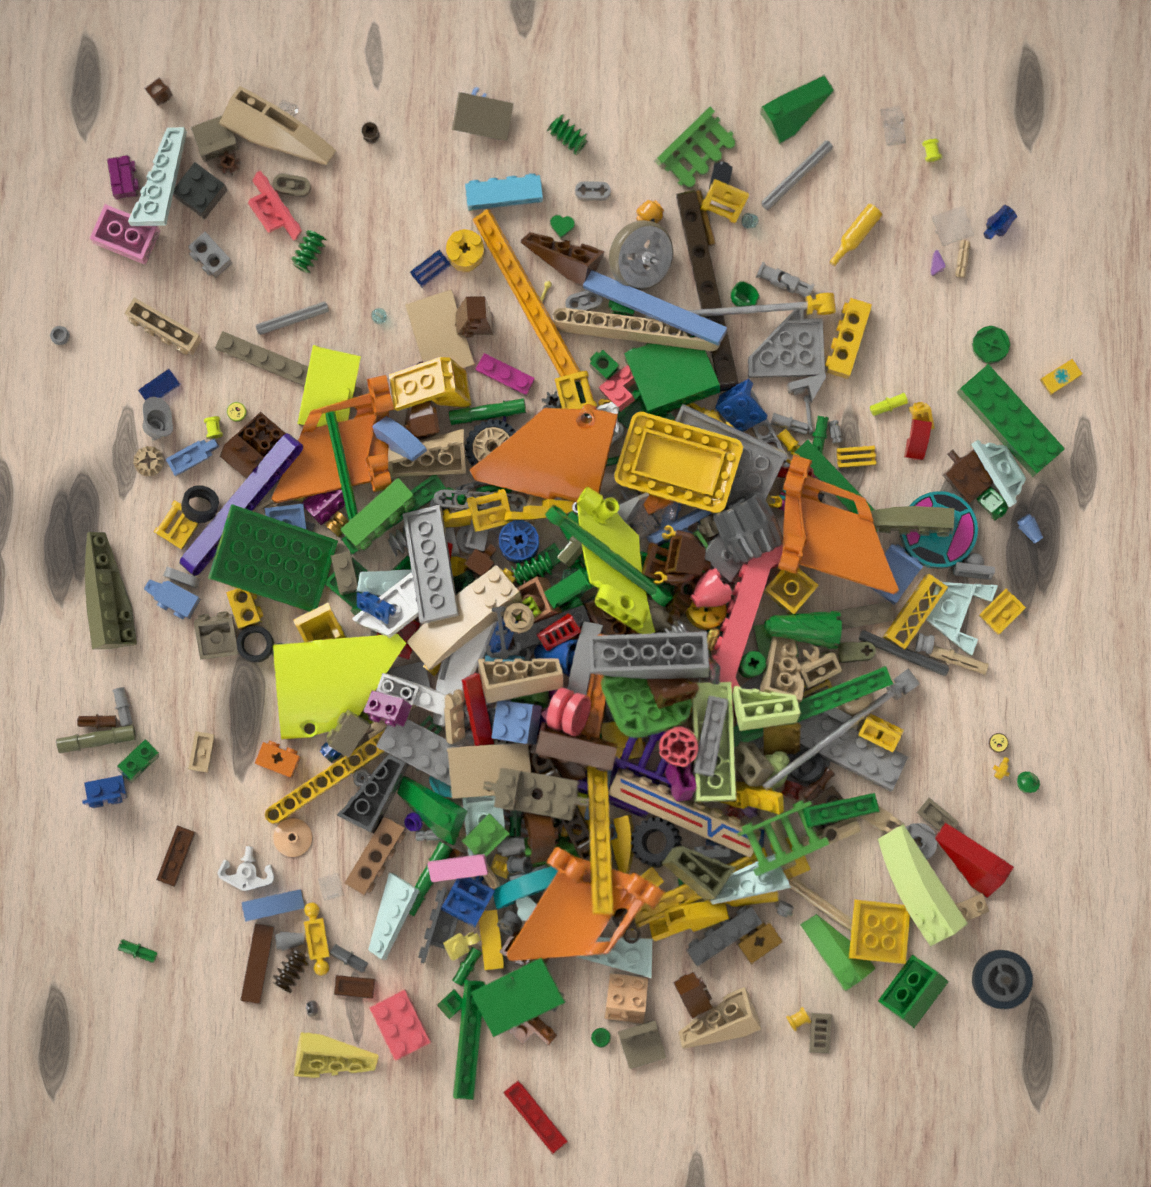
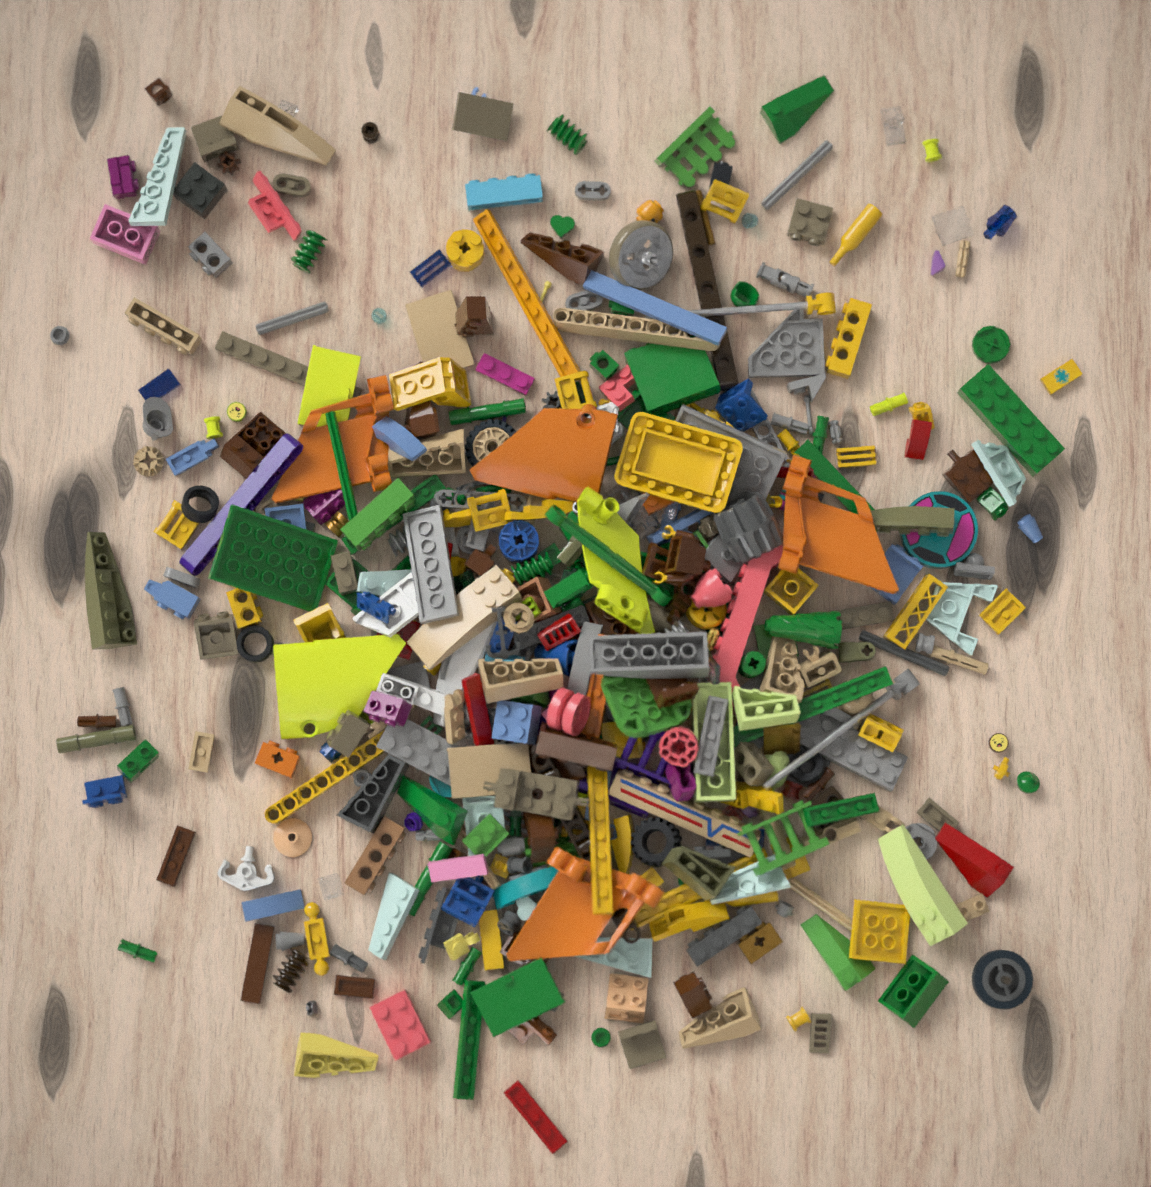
(809, 222): none -> dark tan plate

